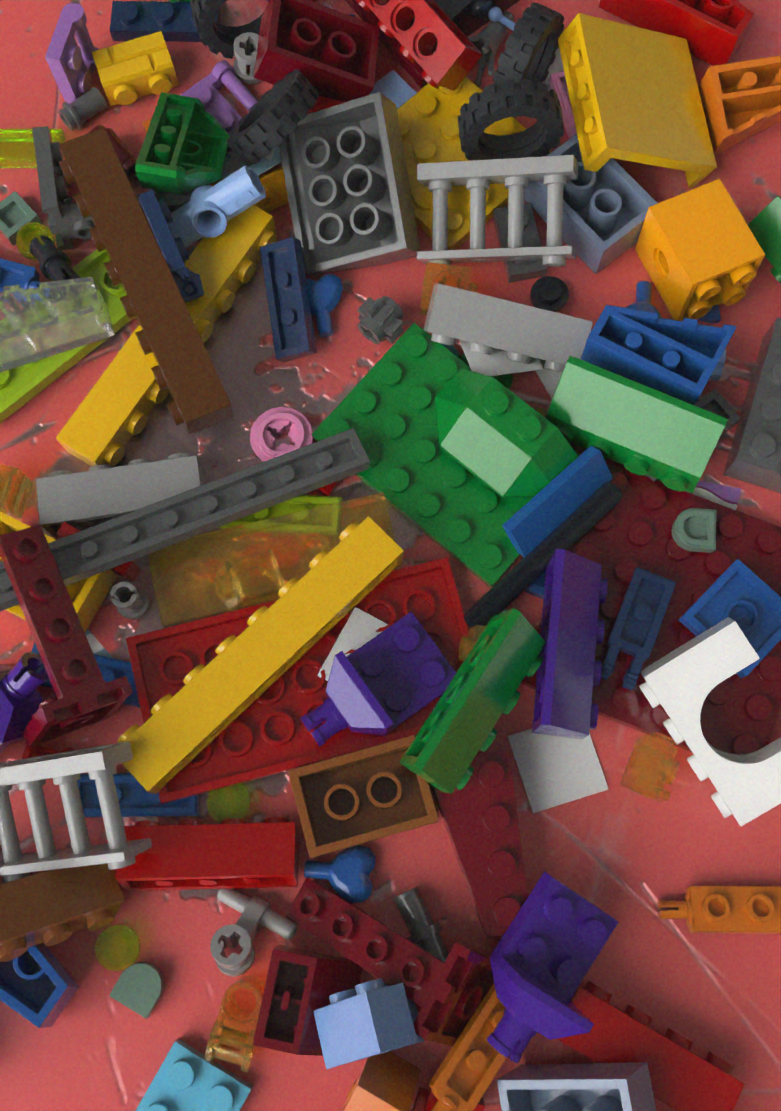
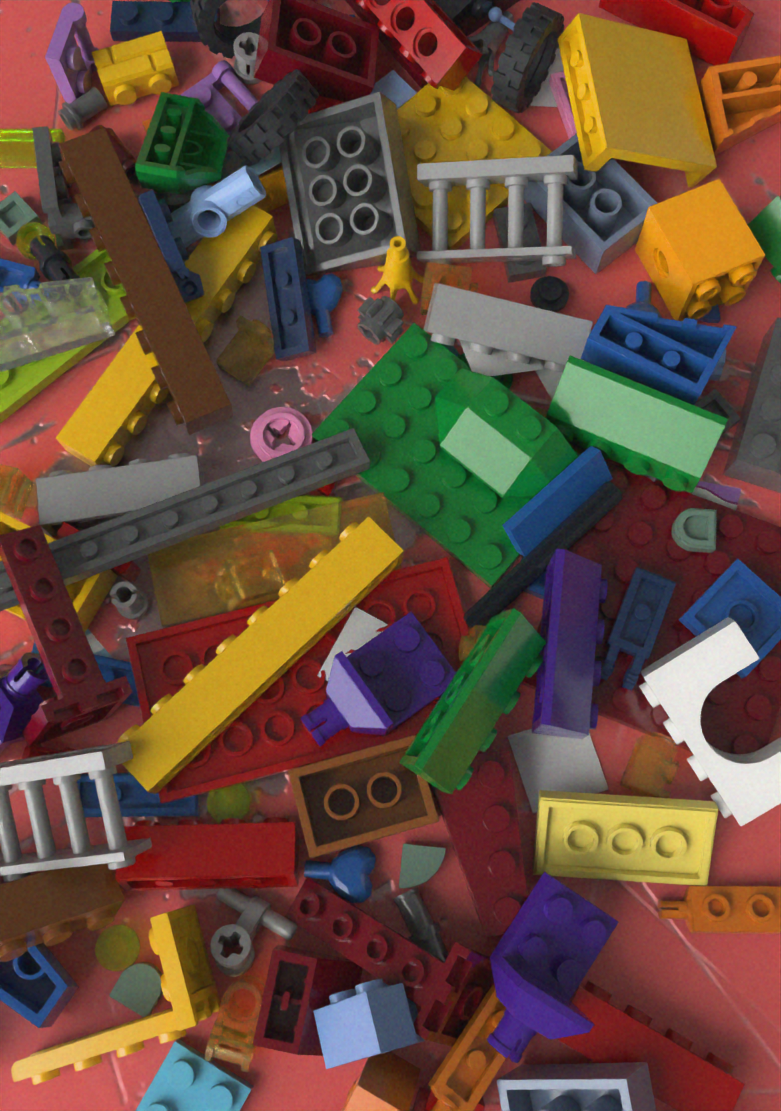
(185, 983): none -> yellow bracket
(247, 350): none -> clear yellow bracket
(398, 270): none -> yellow piece
(419, 864): none -> sand green tile
(511, 101): black tyre -> none
(624, 837): none -> light yellow tile

